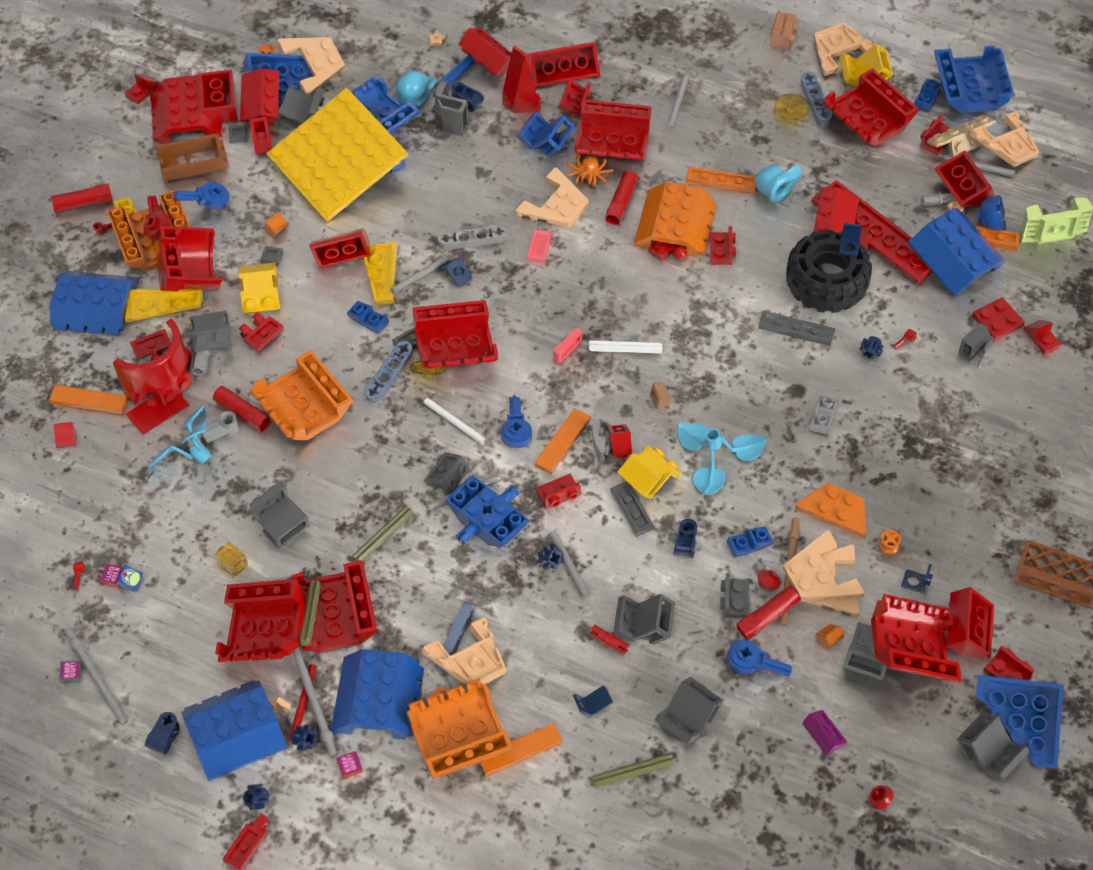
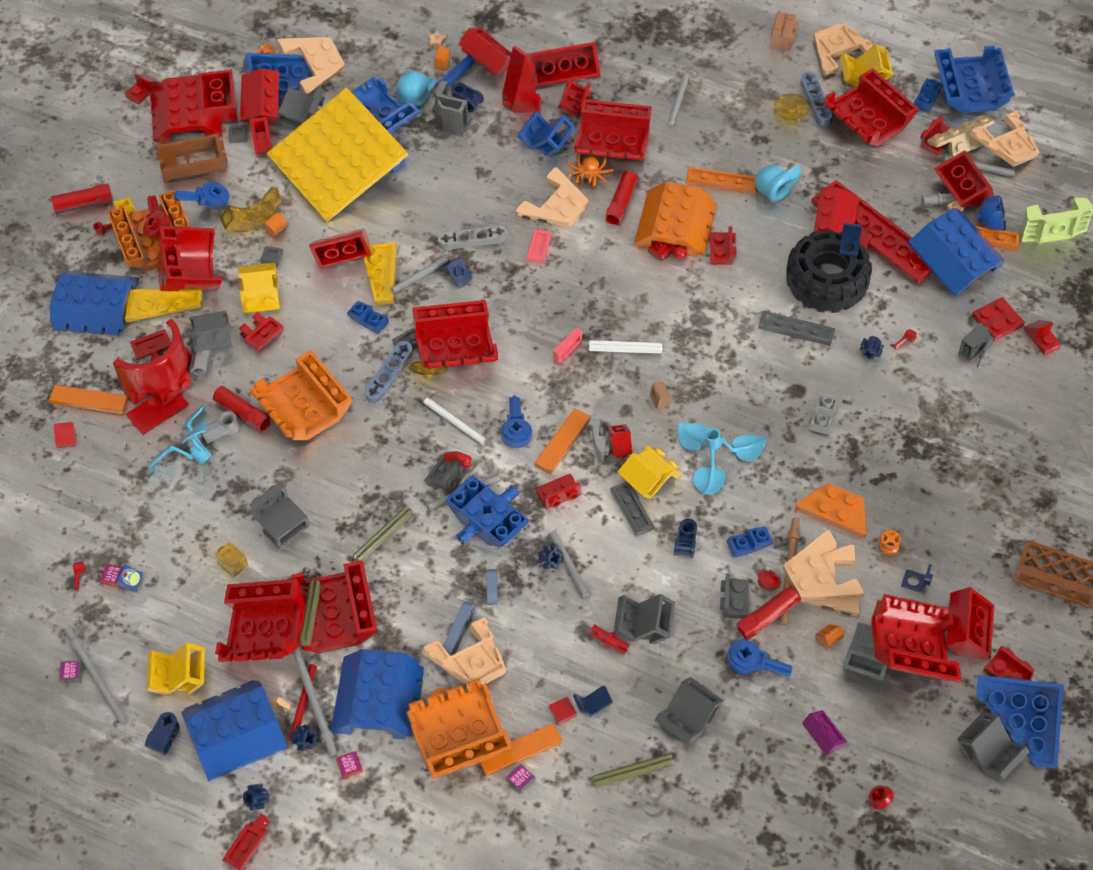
(176, 671): none -> yellow piece
(252, 217): none -> clear yellow arch
(442, 58): none -> orange brick
(458, 456): none -> red arm
(492, 587): none -> sand blue beam
(520, 778): none -> tile
(562, 710): none -> red tile

